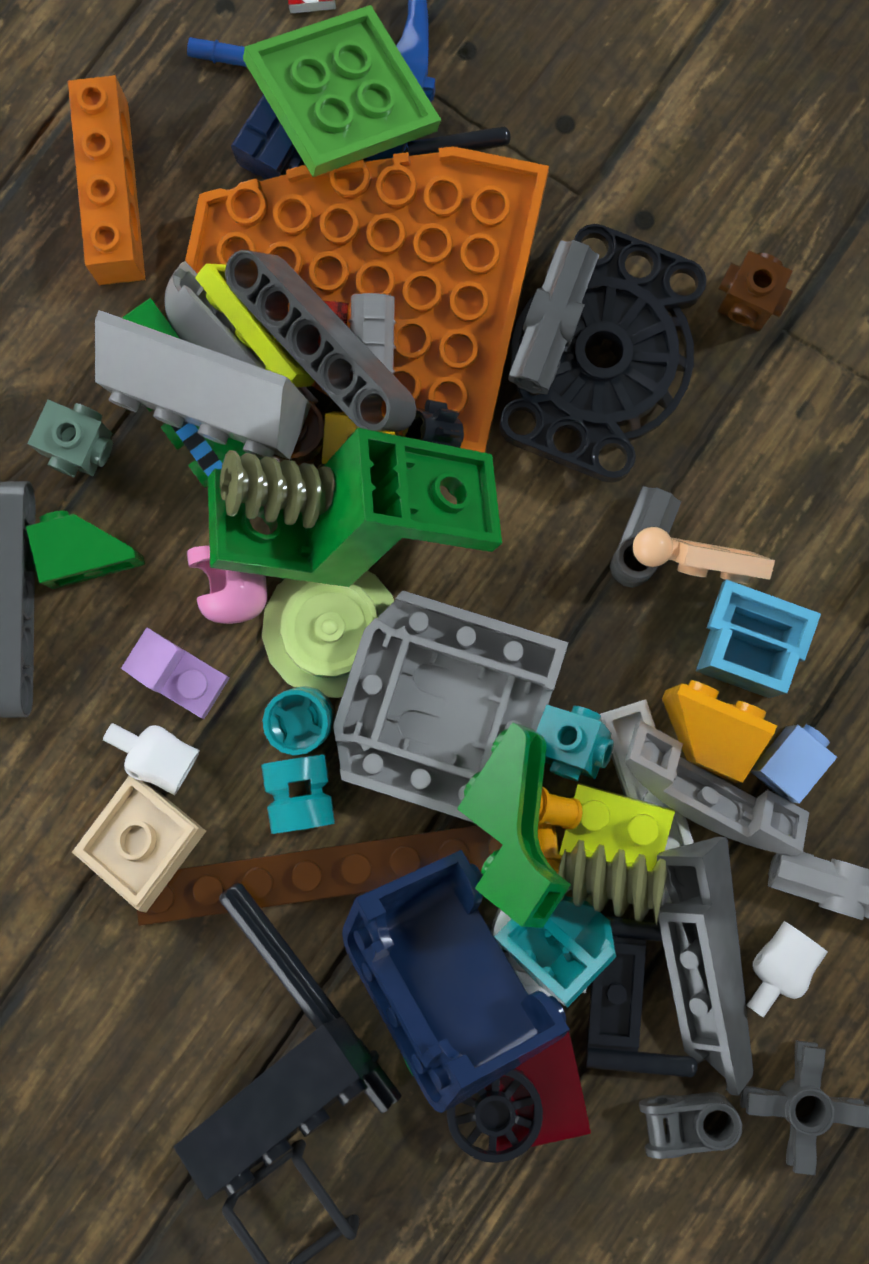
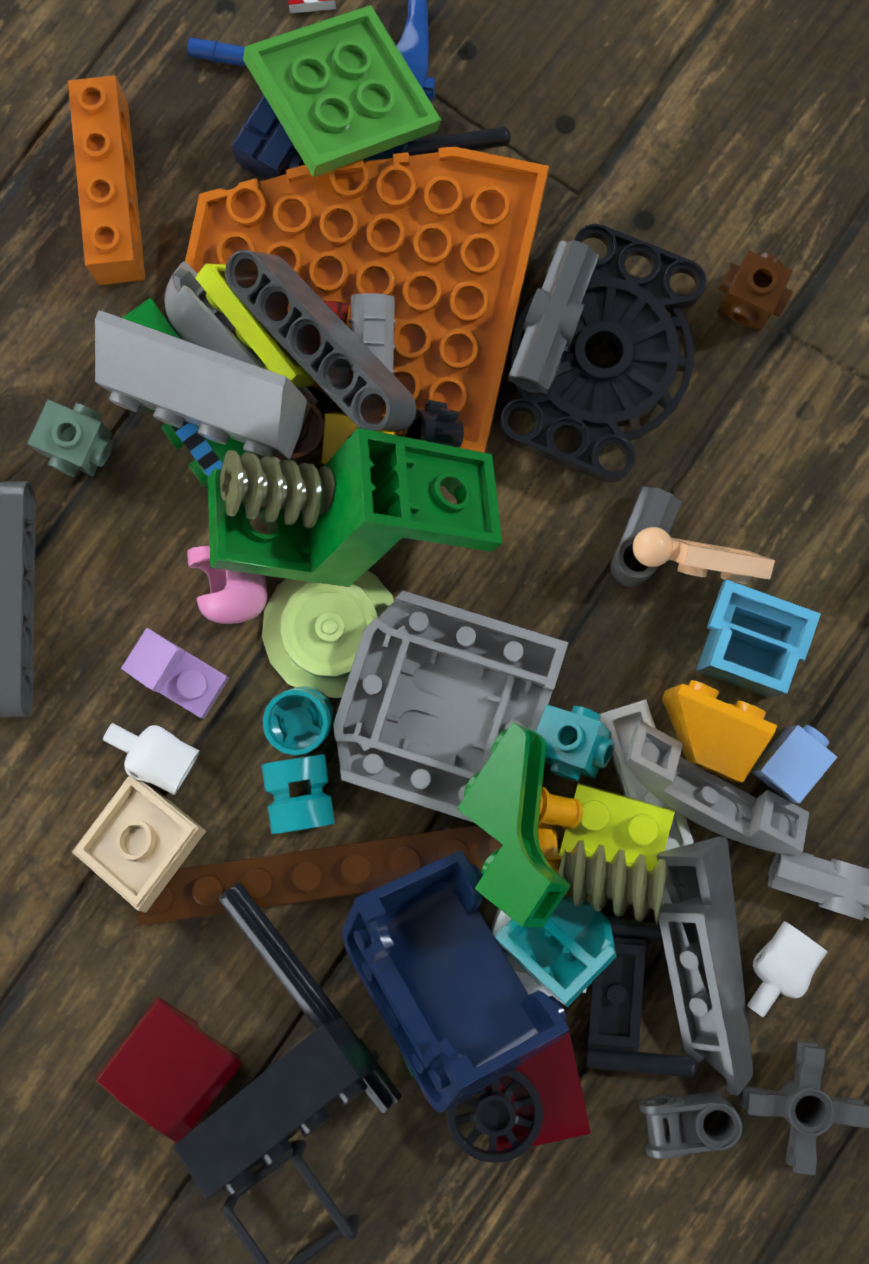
(75, 551): green slope -> none
(168, 1070): none -> dark red slope

